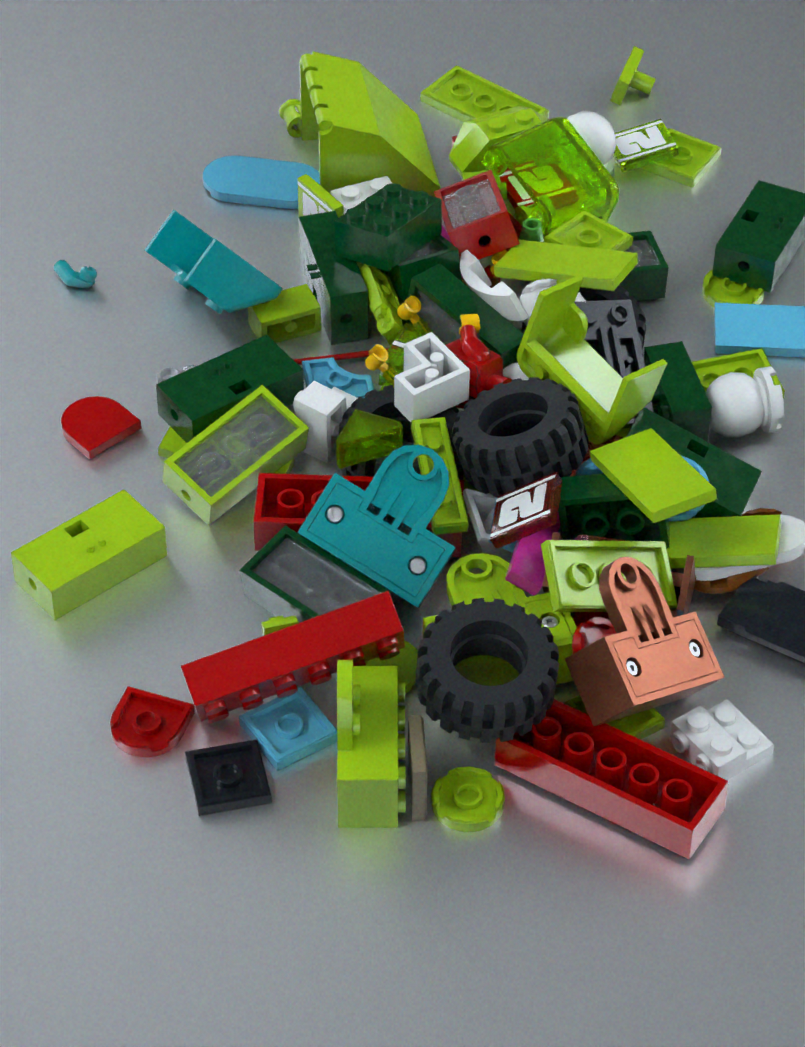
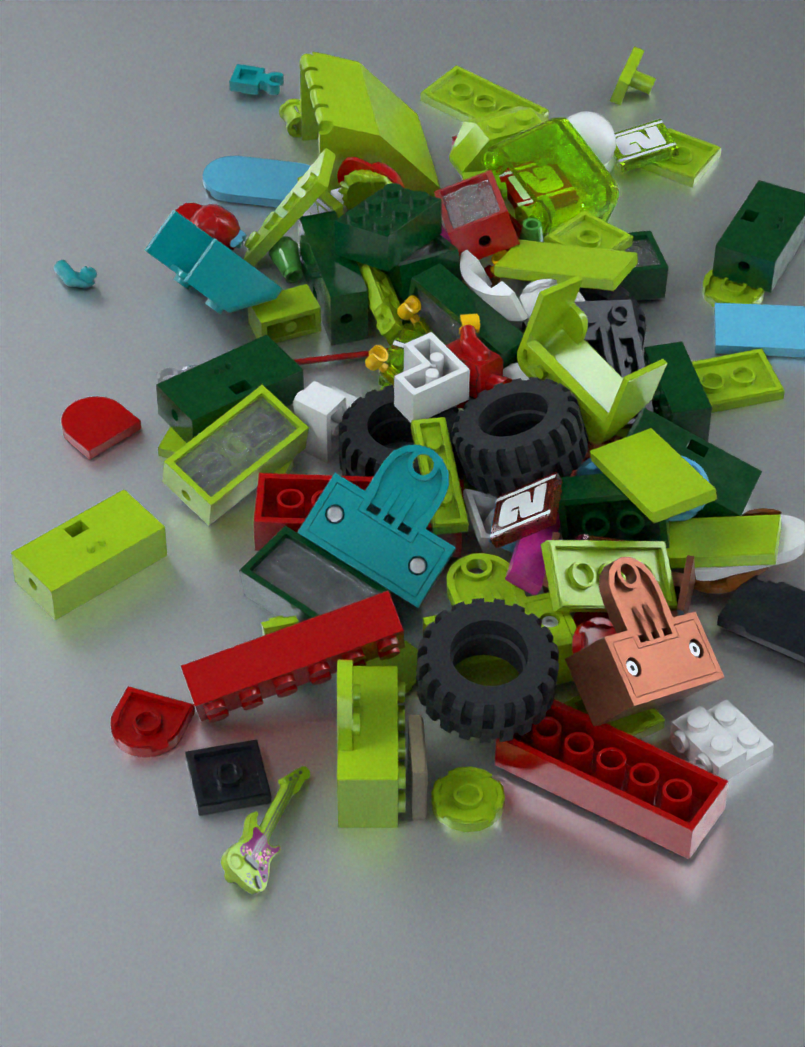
(216, 222): none -> red hair
(250, 858): none -> lime piece
(253, 79): none -> teal plate
(287, 259): none -> bright green cone
(289, 728): medium azure tile -> none
(293, 206): none -> lime wing
(331, 375): medium azure tile -> none
(362, 179): none -> lime hair
(367, 438): clear neon green slope -> none
(745, 403): white tile -> none

